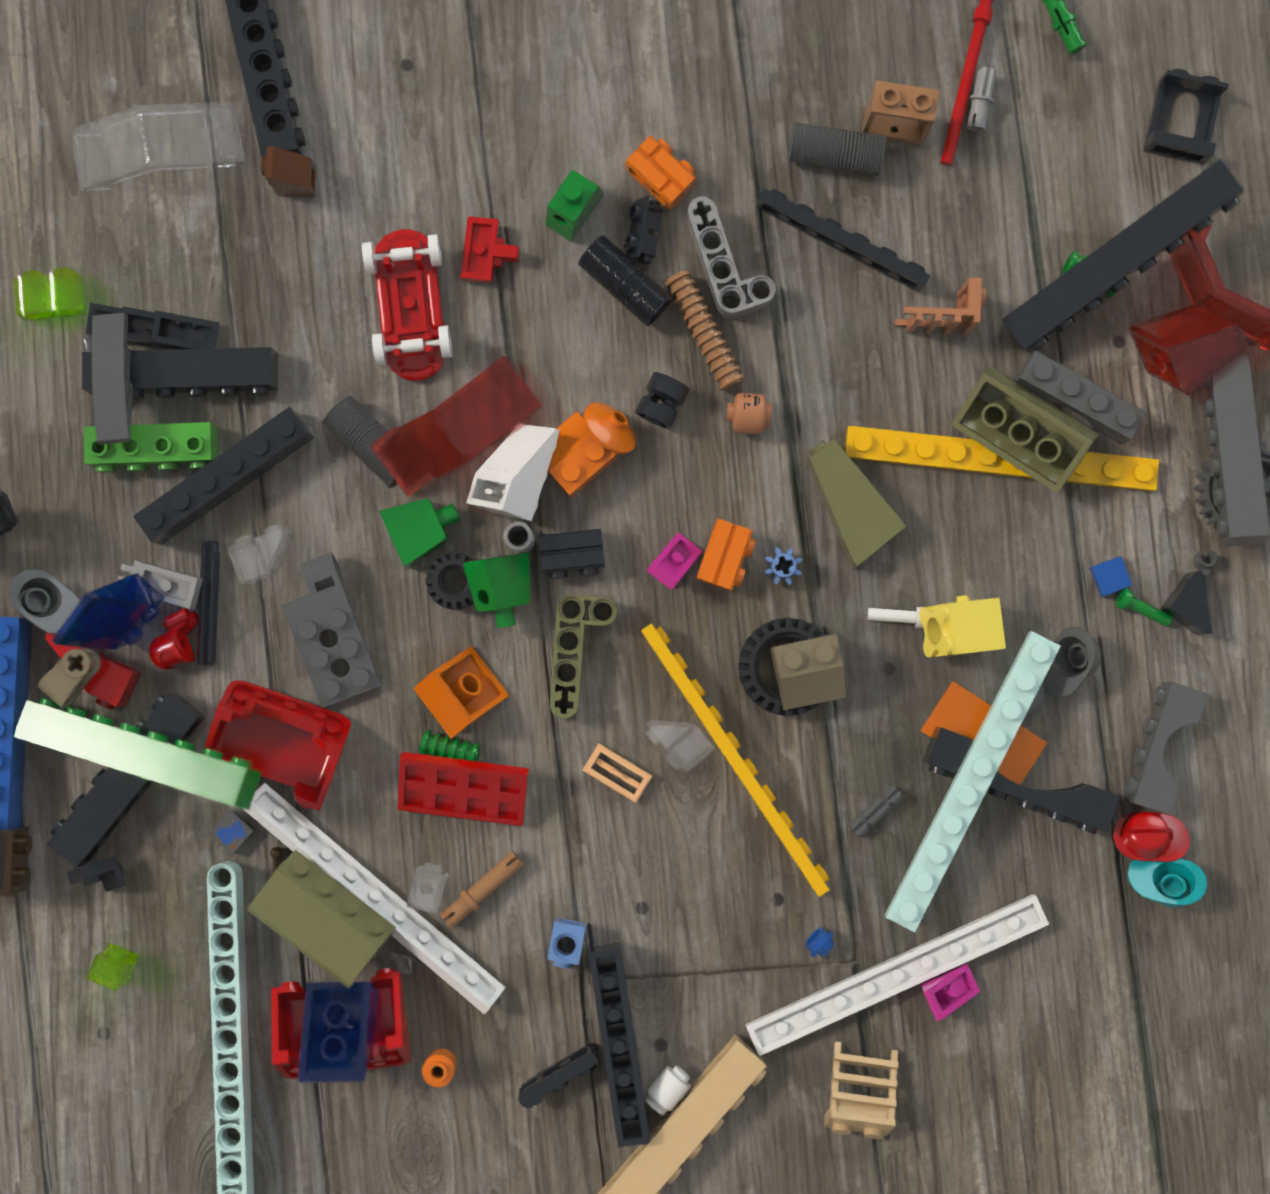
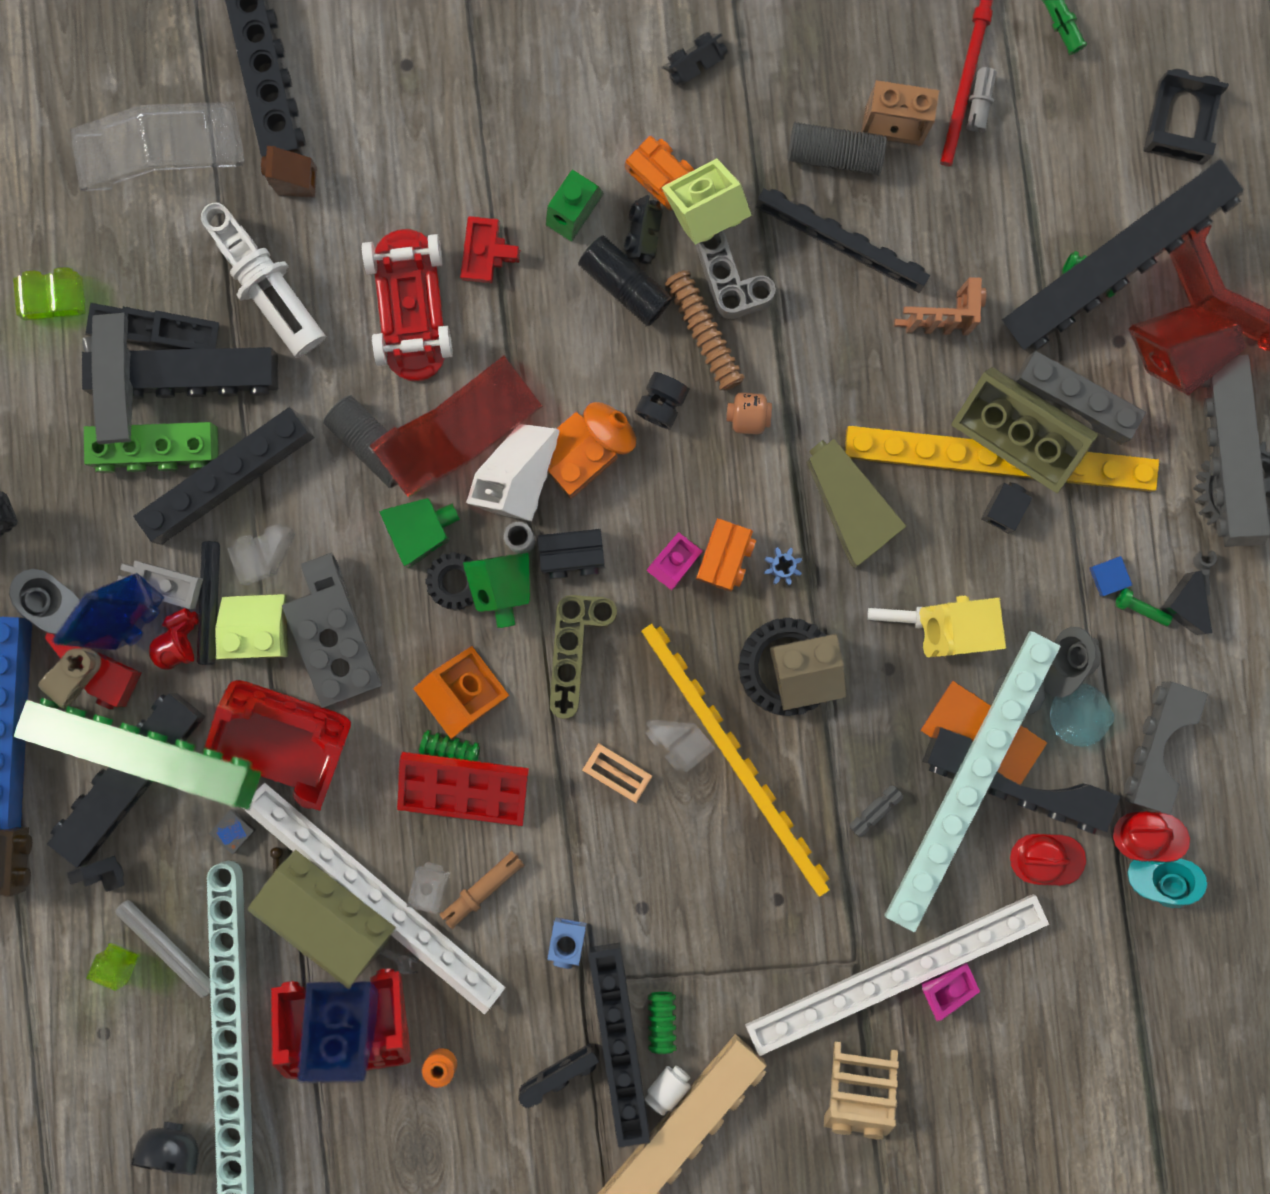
(164, 948): none -> light grey axle
(167, 1150): none -> black cylinder
(251, 627): none -> yellowish green slope
(258, 272): none -> white piece
(662, 1022): none -> green piece
(684, 63): none -> black hinge
(707, 201): none -> yellowish green slope
(819, 942): blue plate -> none
(1007, 507): none -> black brick
(1048, 859): none -> red piece
(1082, 716): none -> clear light blue dish

